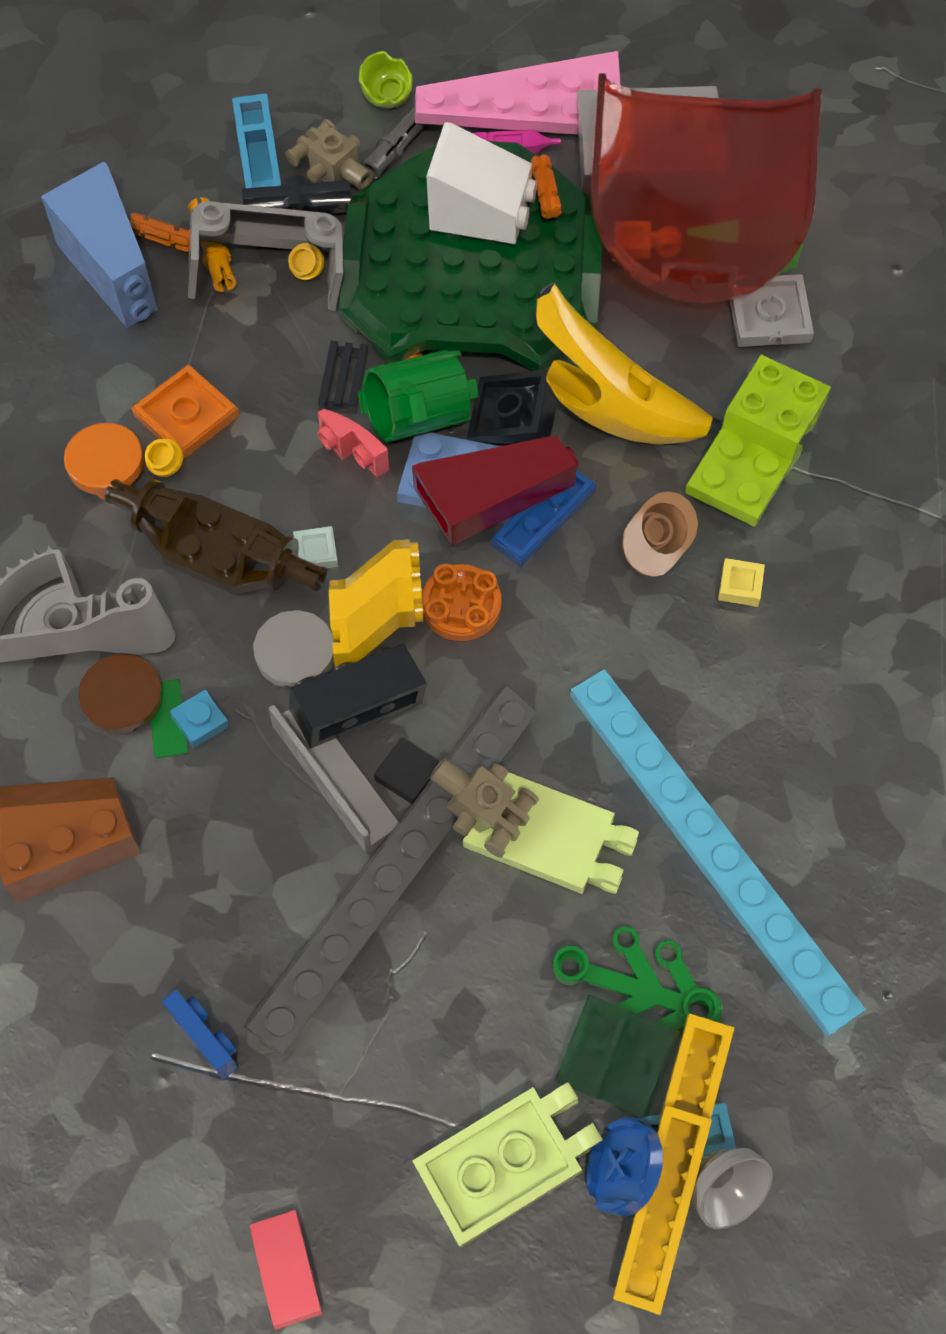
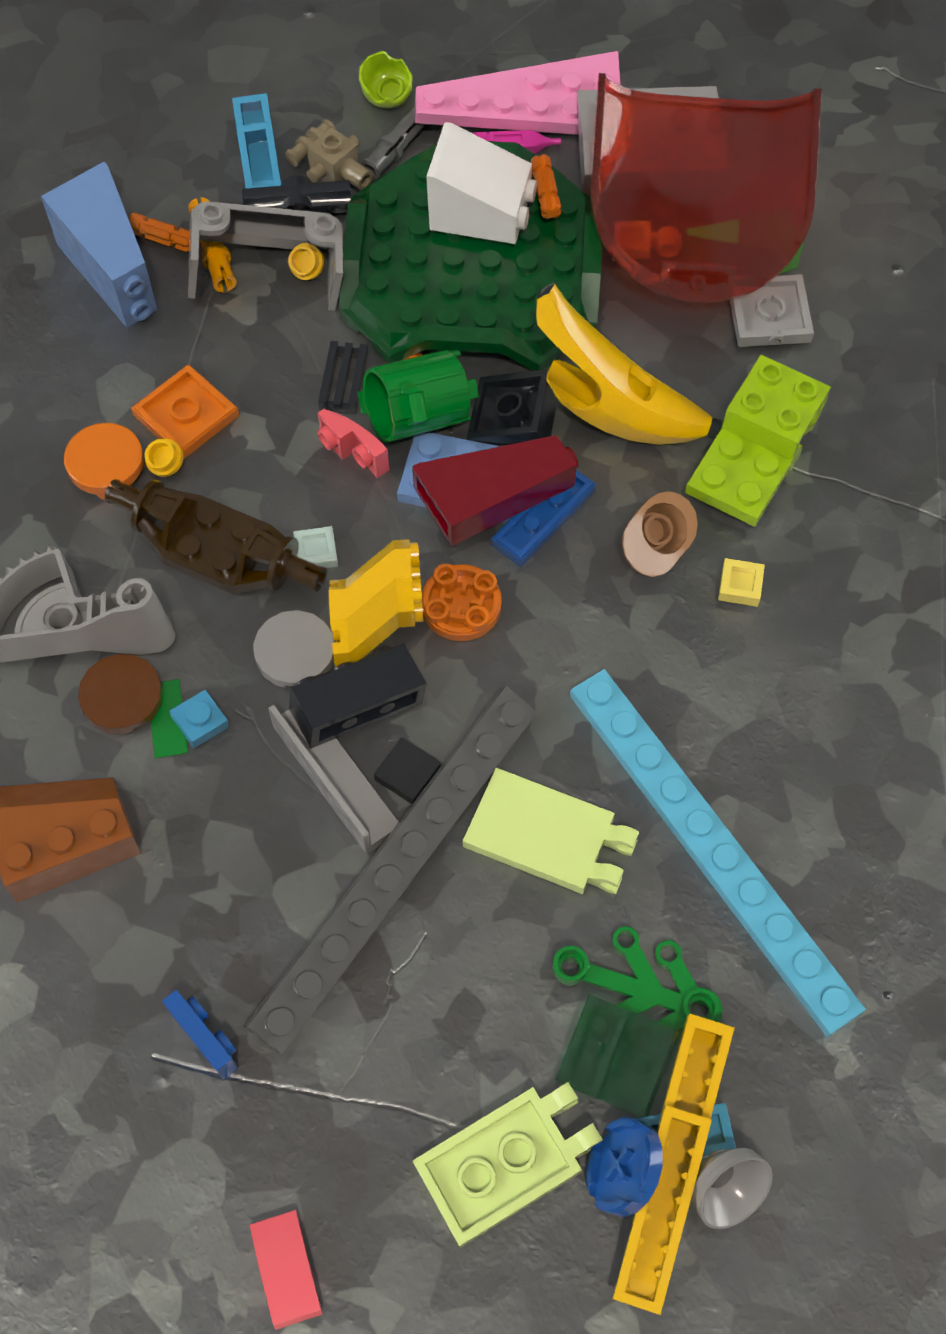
(480, 801): dark tan piece -> none

